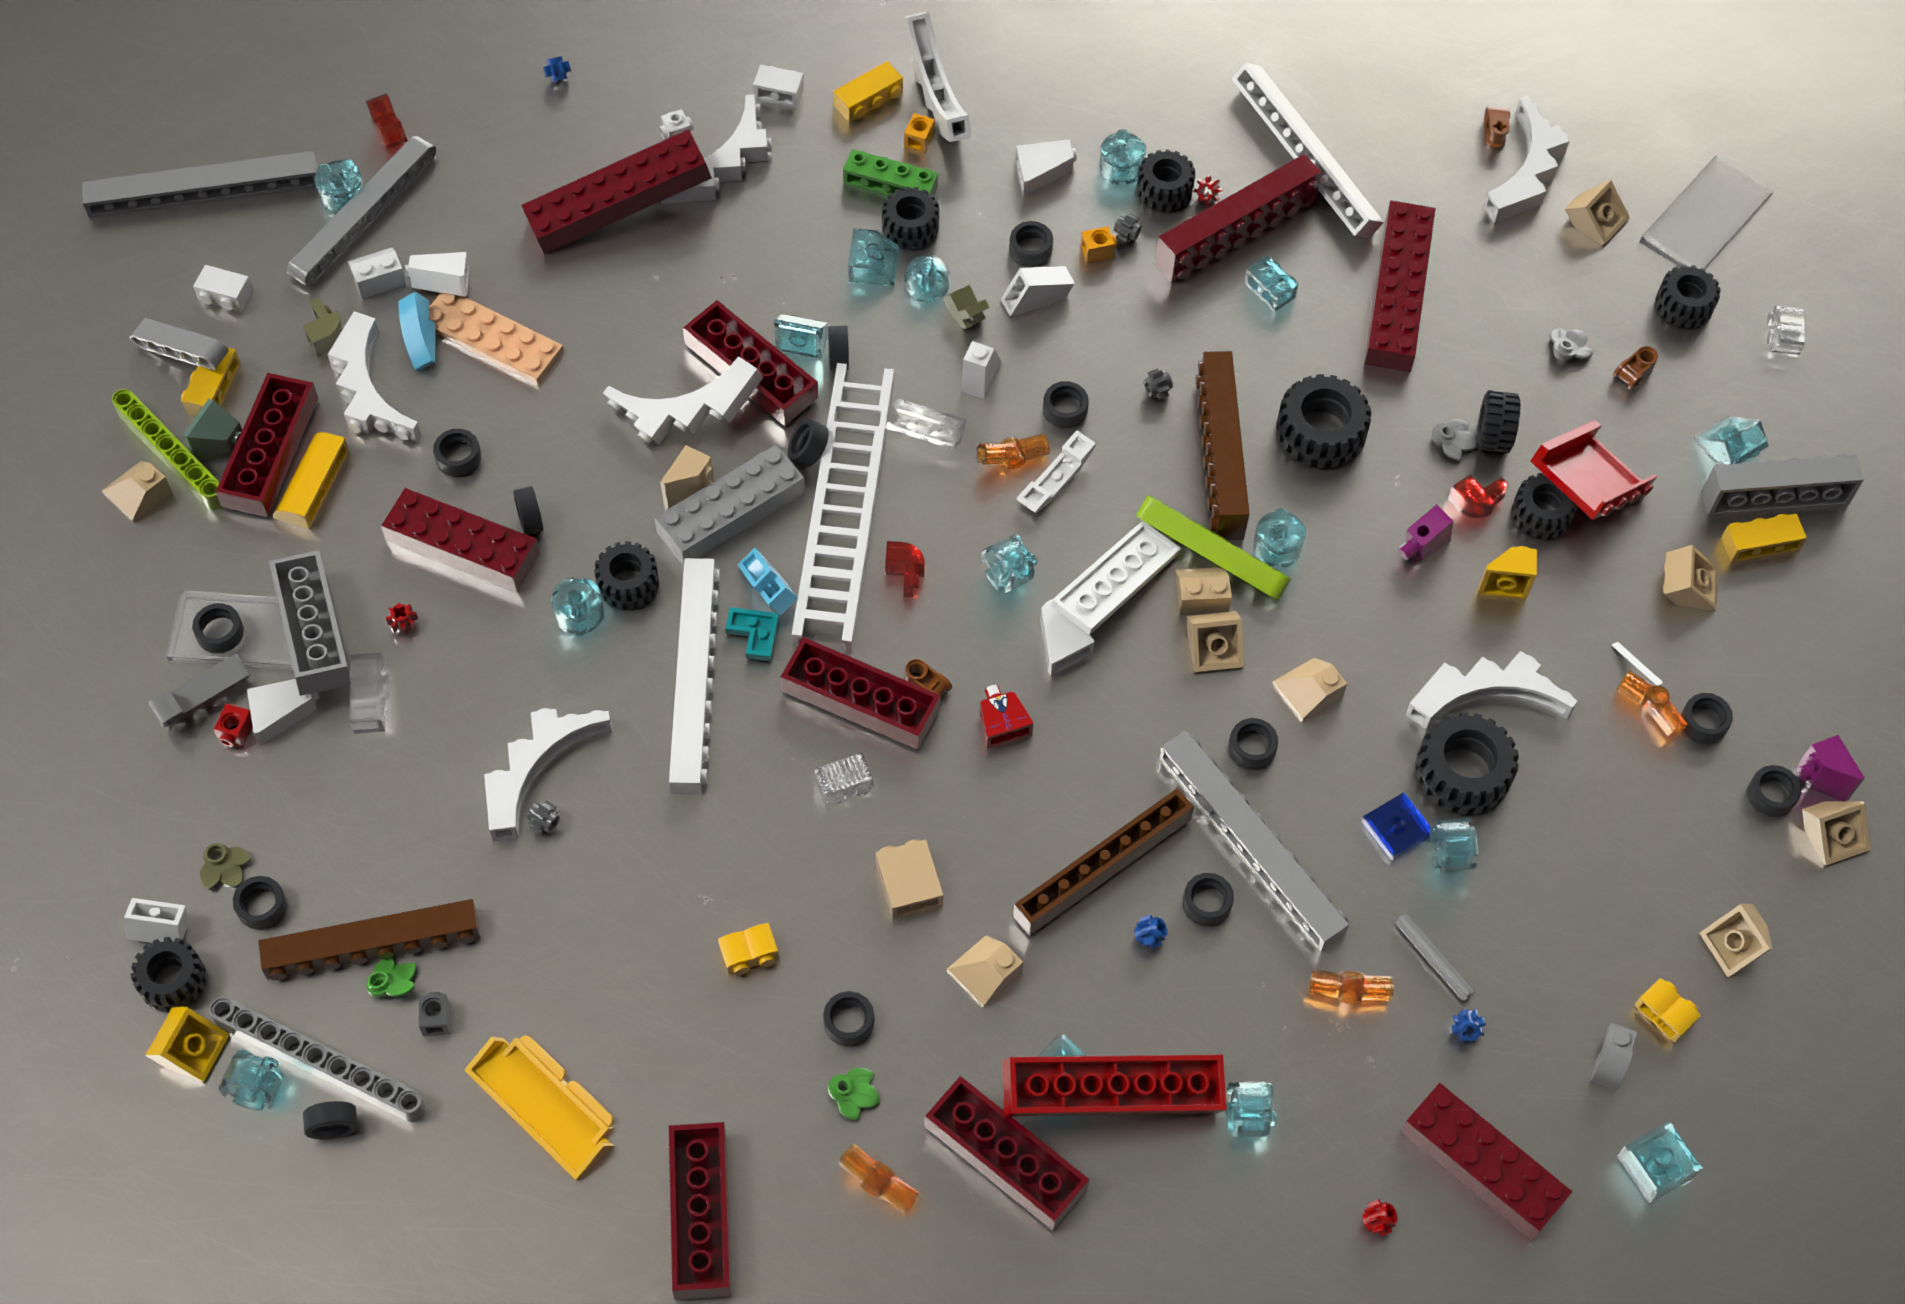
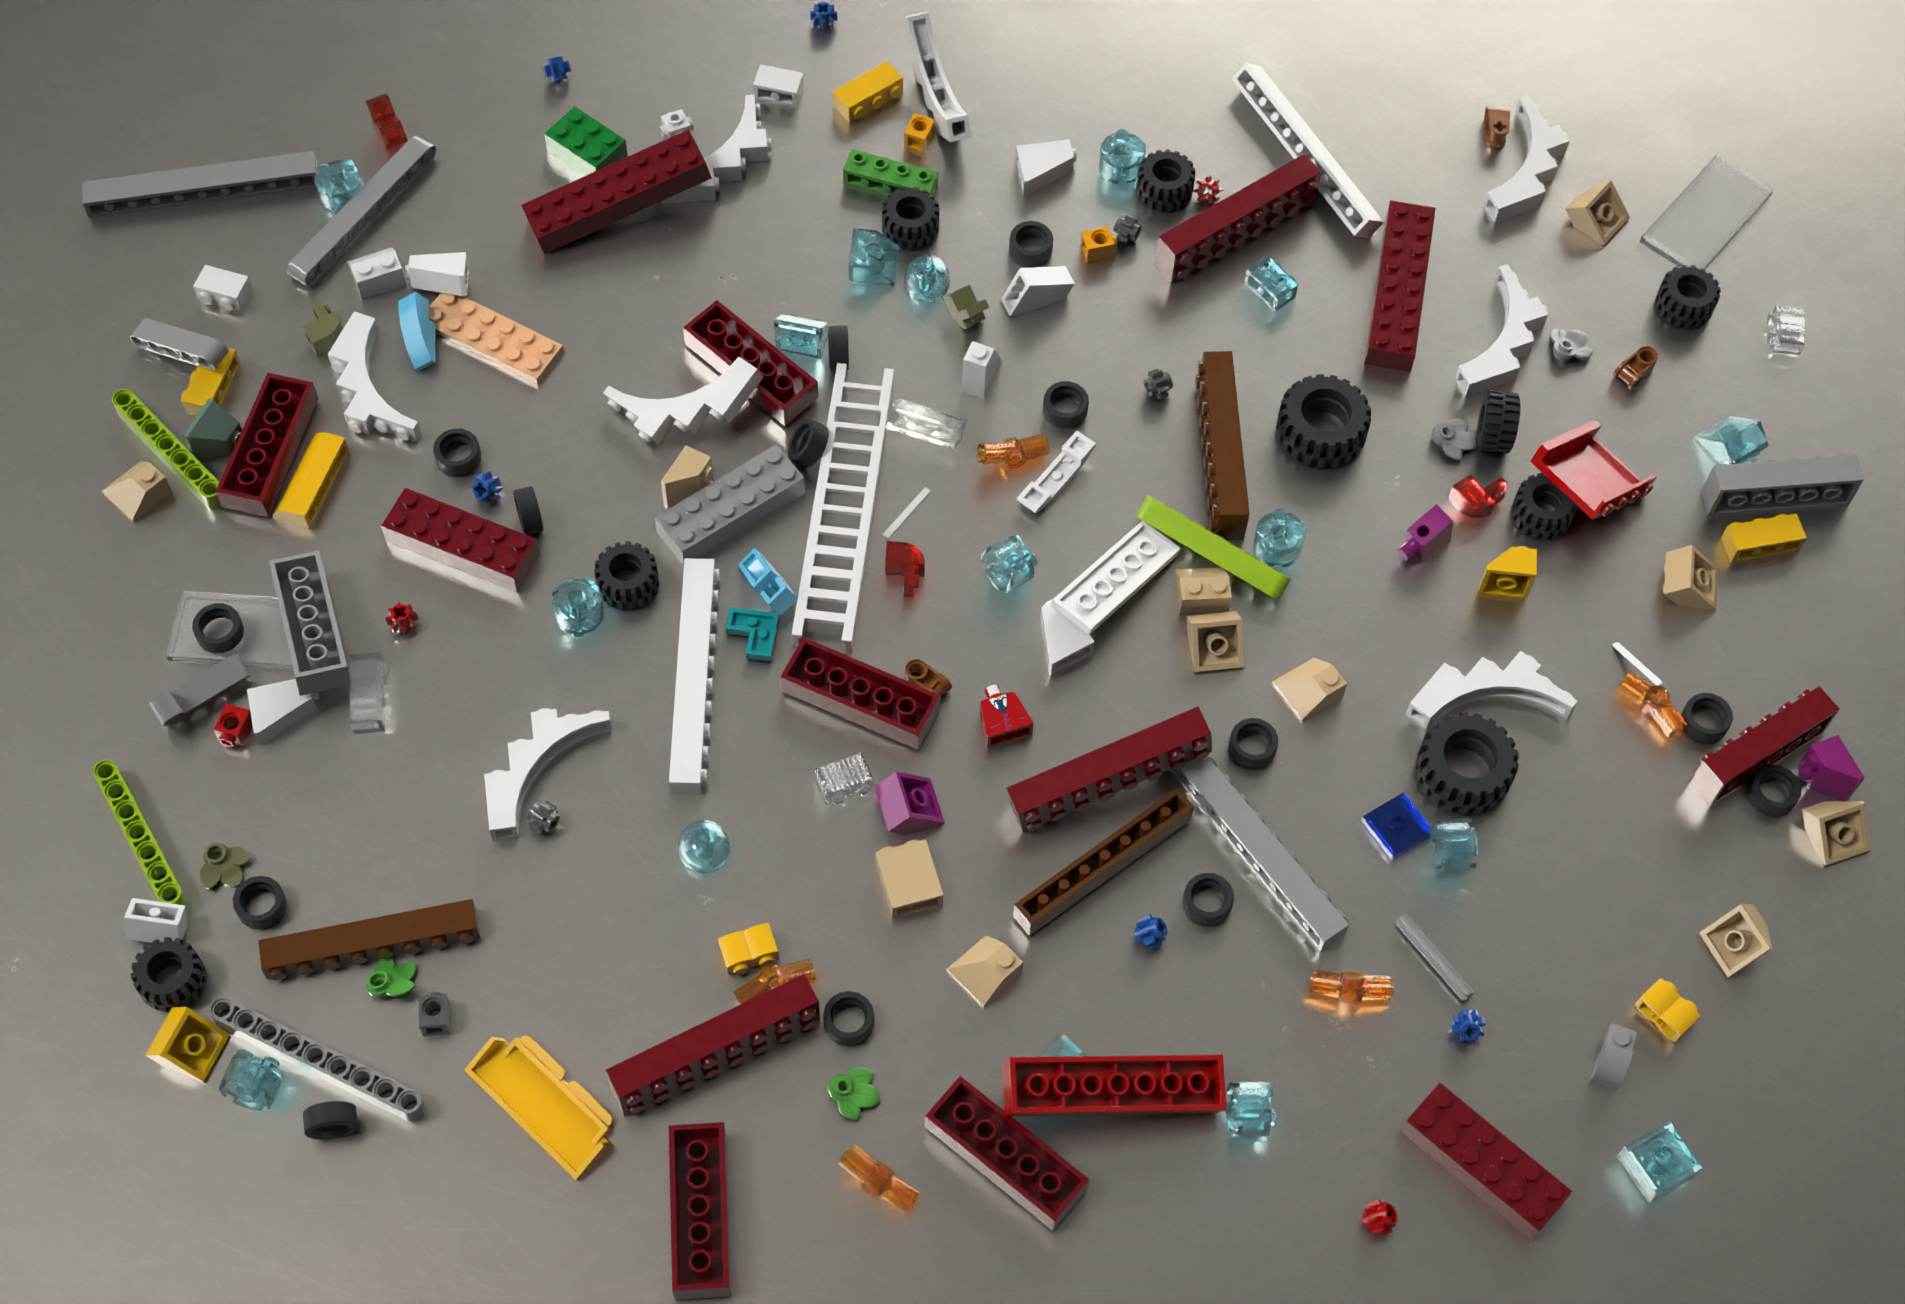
(132, 828): none -> lime beam
(487, 487): none -> blue gear
(584, 142): none -> green brick
(703, 846): none -> clear light blue cylinder
(714, 1045): none -> dark red brick
(783, 973): none -> clear orange piece
(823, 15): none -> blue gear
(906, 512): none -> white sticker
(908, 803): none -> magenta slope
(1110, 769): none -> dark red brick
(1500, 361): none -> white arch
(1763, 745): none -> dark red brick

